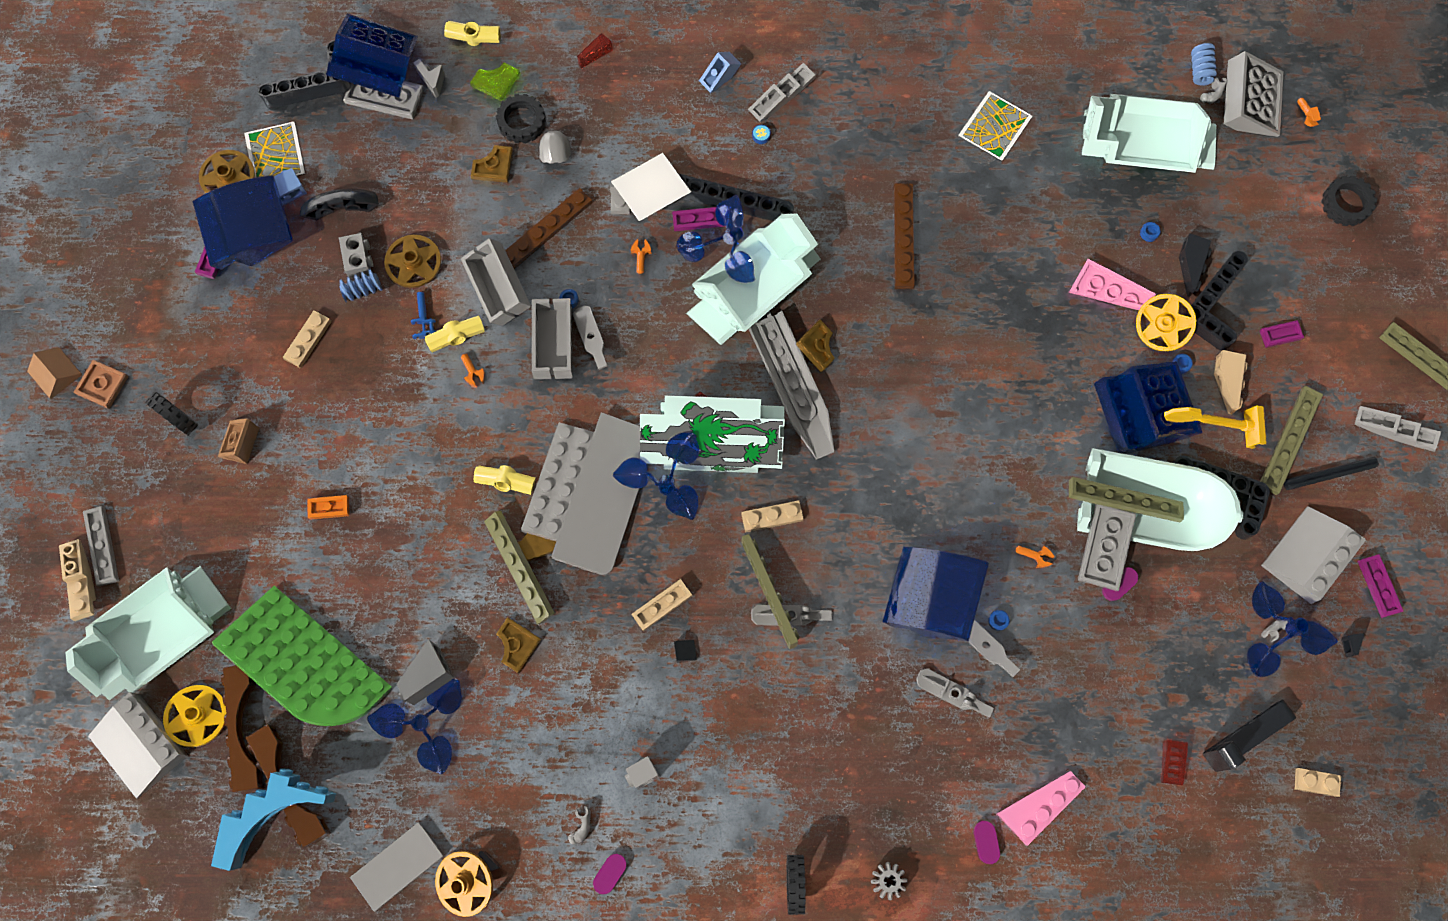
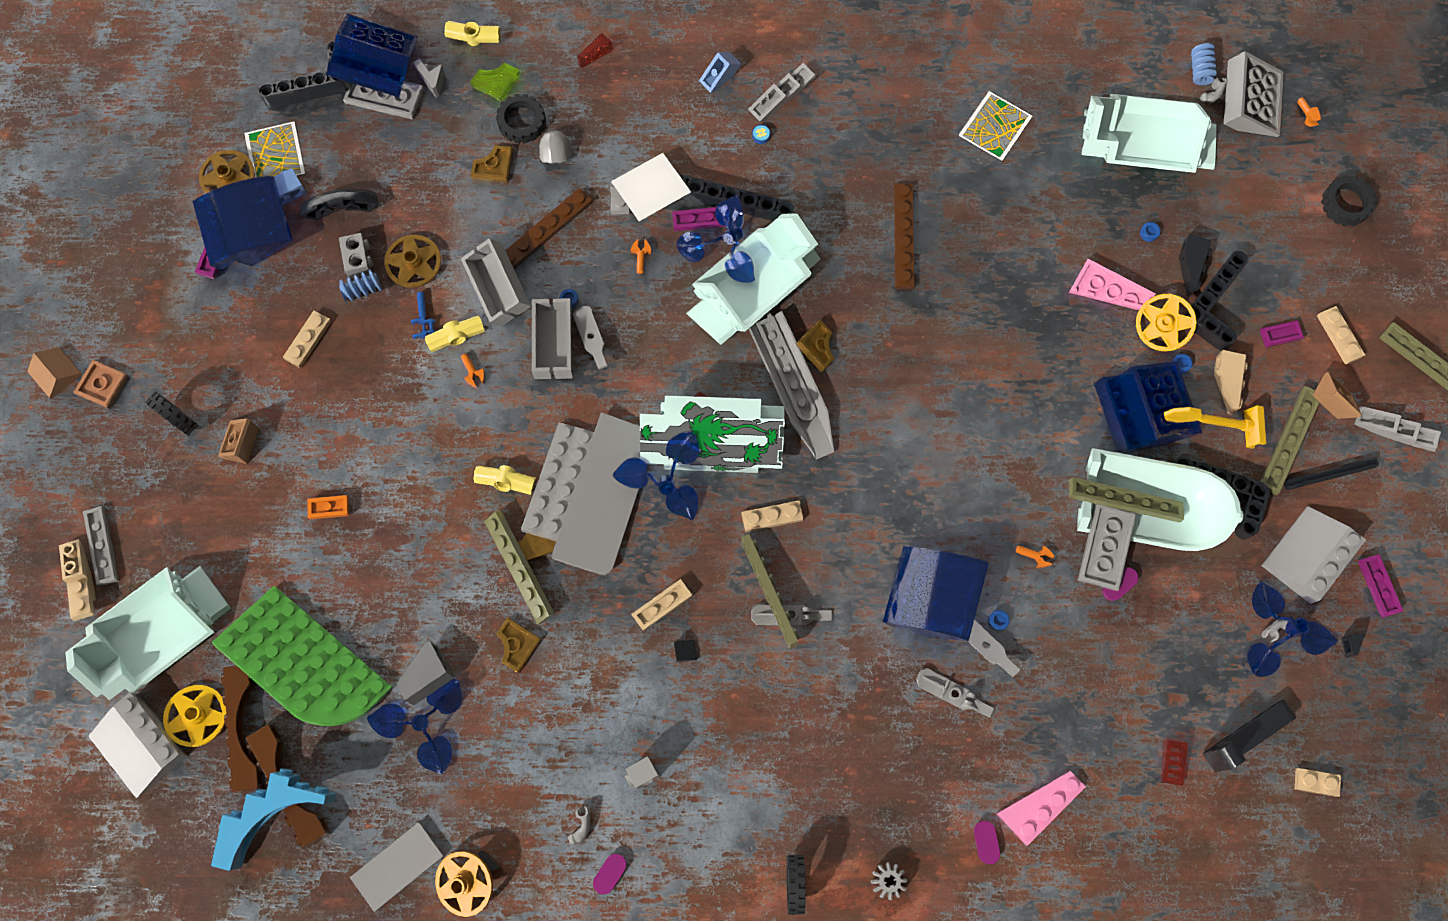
(1336, 398): none -> medium nougat slope
(1340, 335): none -> tan plate

